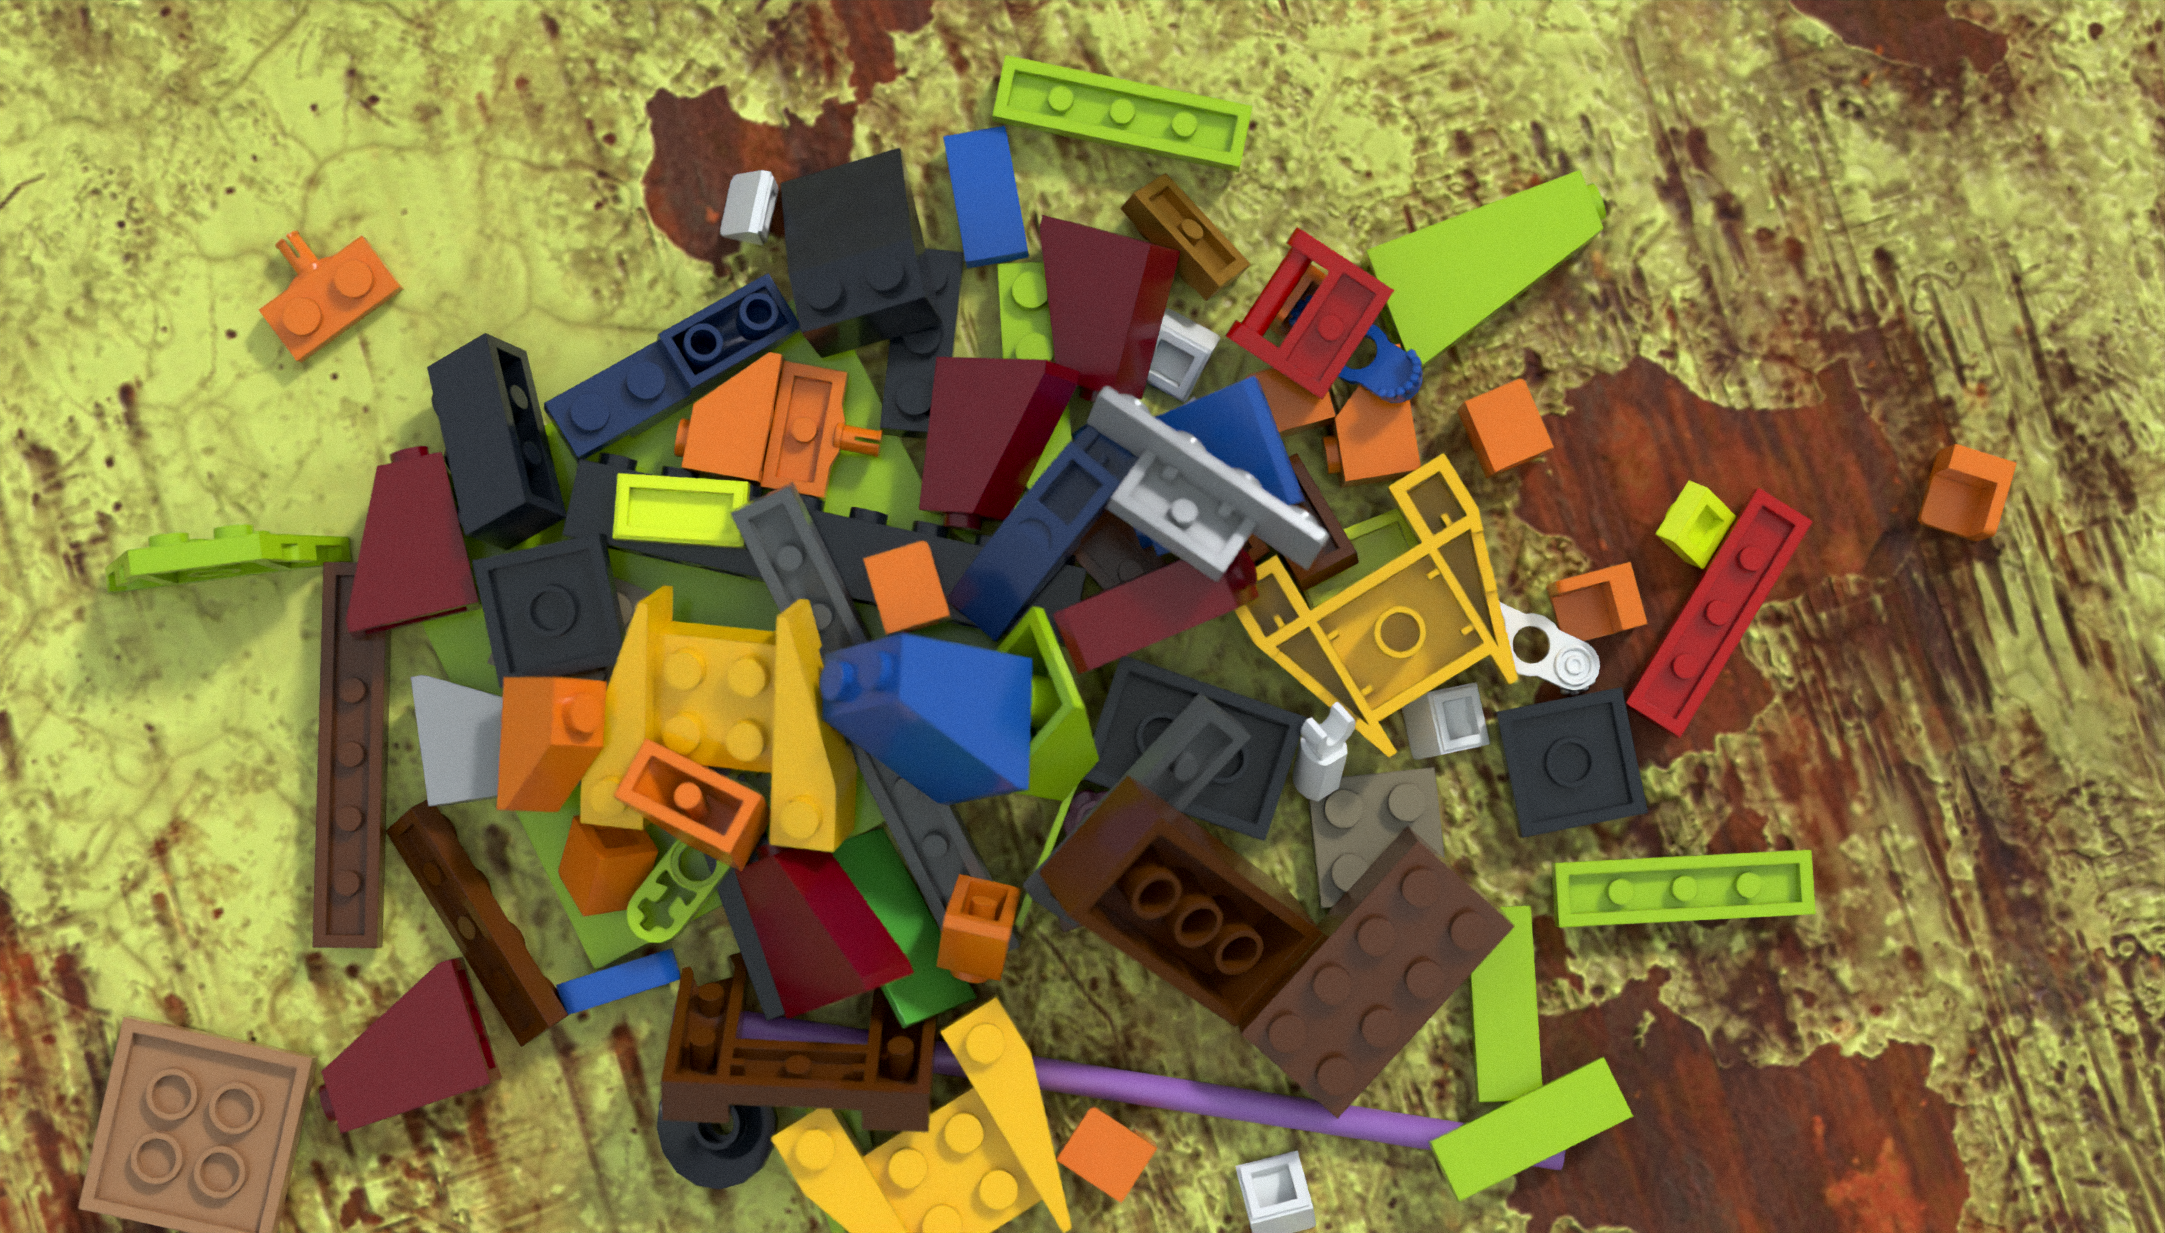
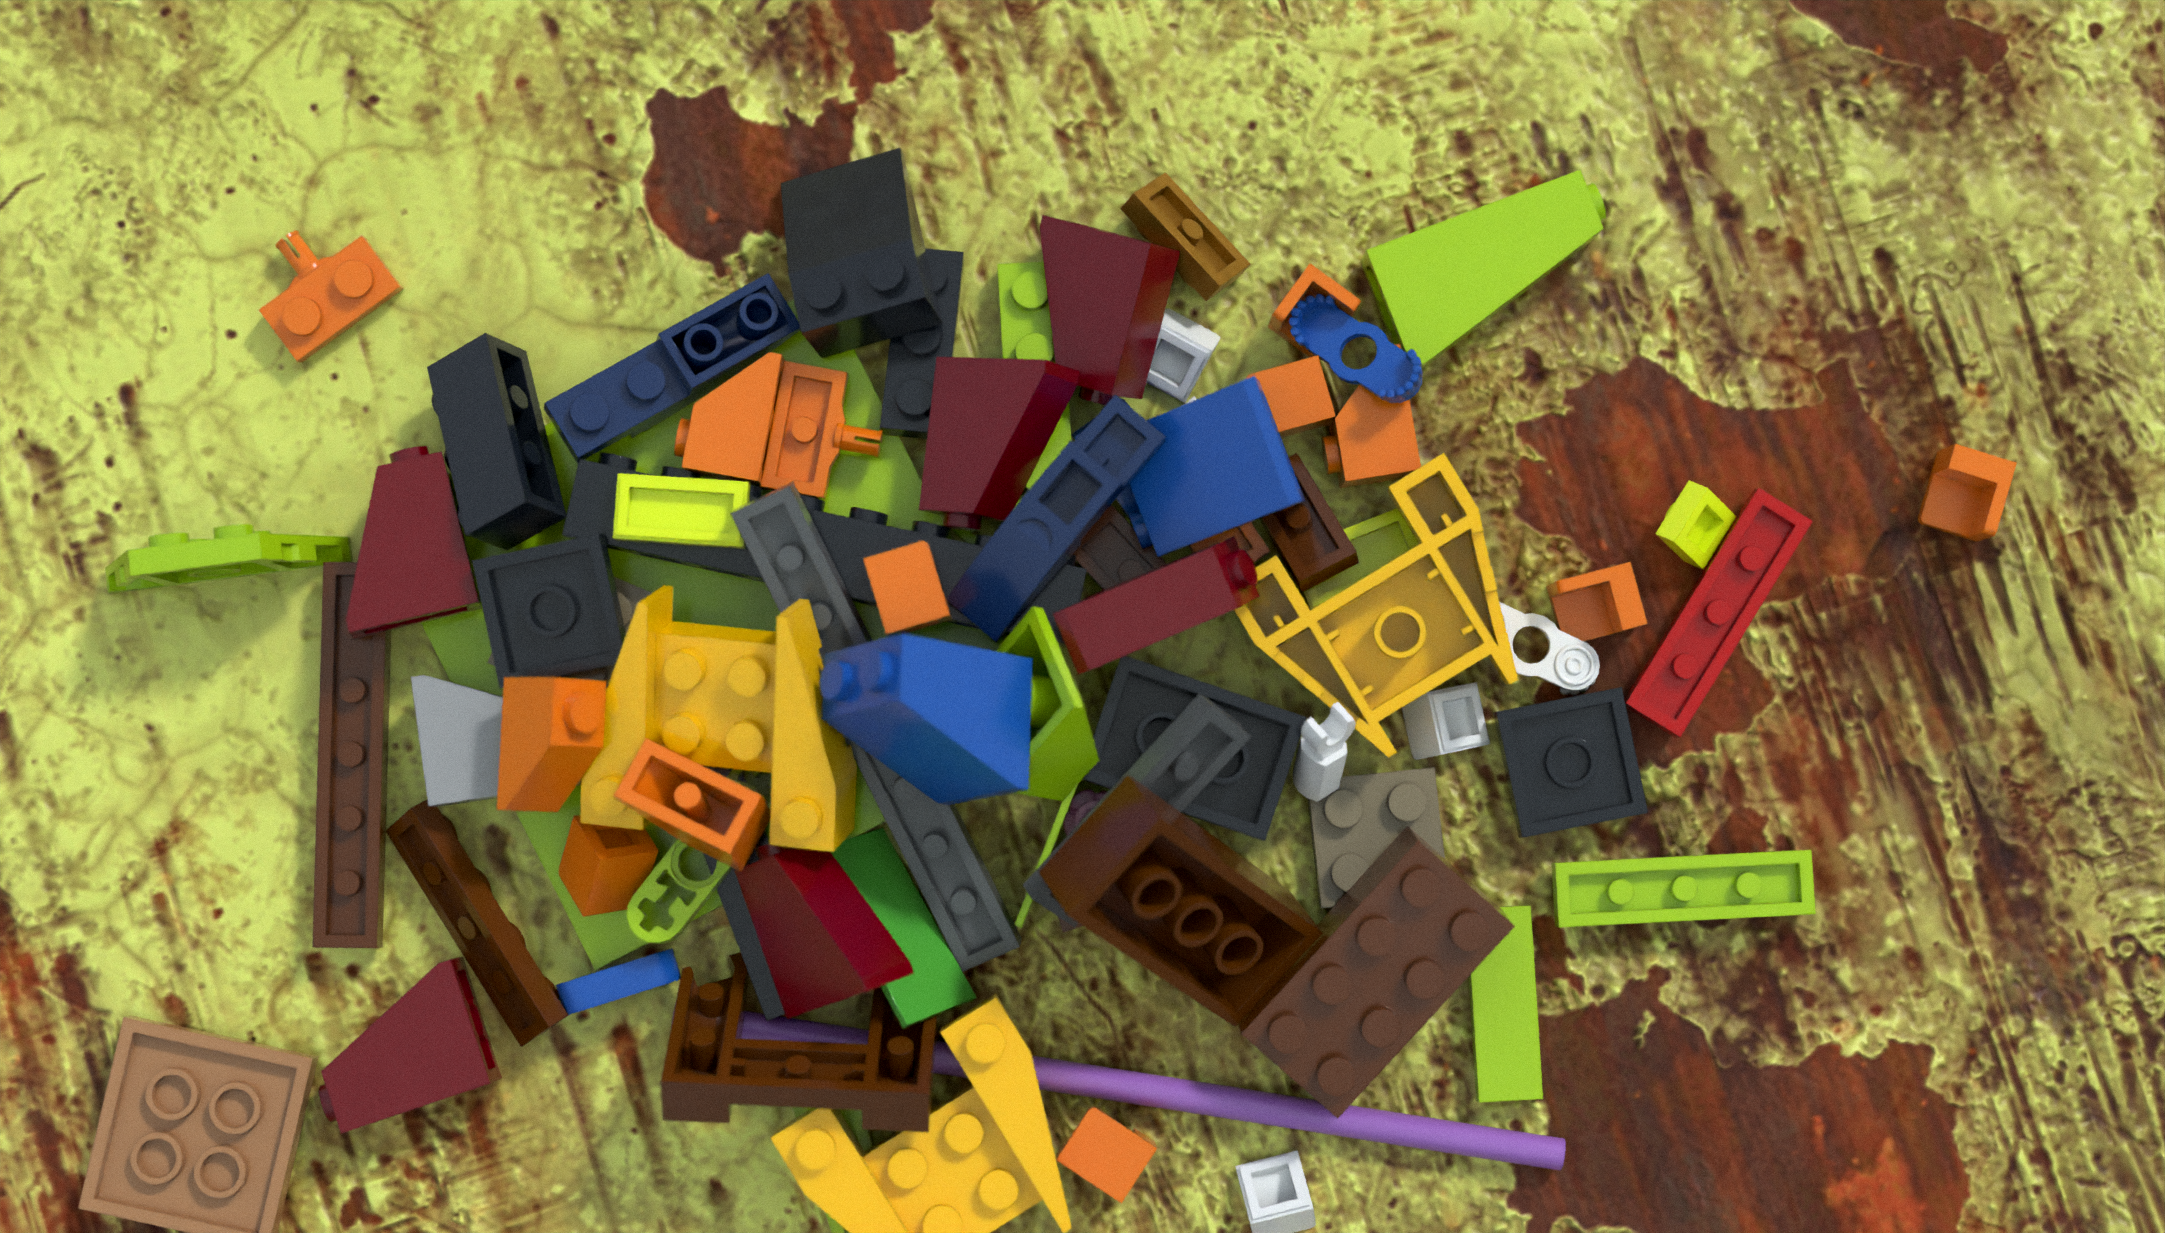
(718, 1158): black dish -> none
(750, 207): white slope -> none
(978, 929): orange slope -> none
(986, 197): blue slope -> none
(1122, 113): lime plate -> none
(1192, 498): light grey bracket -> none
(1329, 324): red plate -> none
(1505, 428): orange panel -> none
(1530, 1129): lime tile -> none

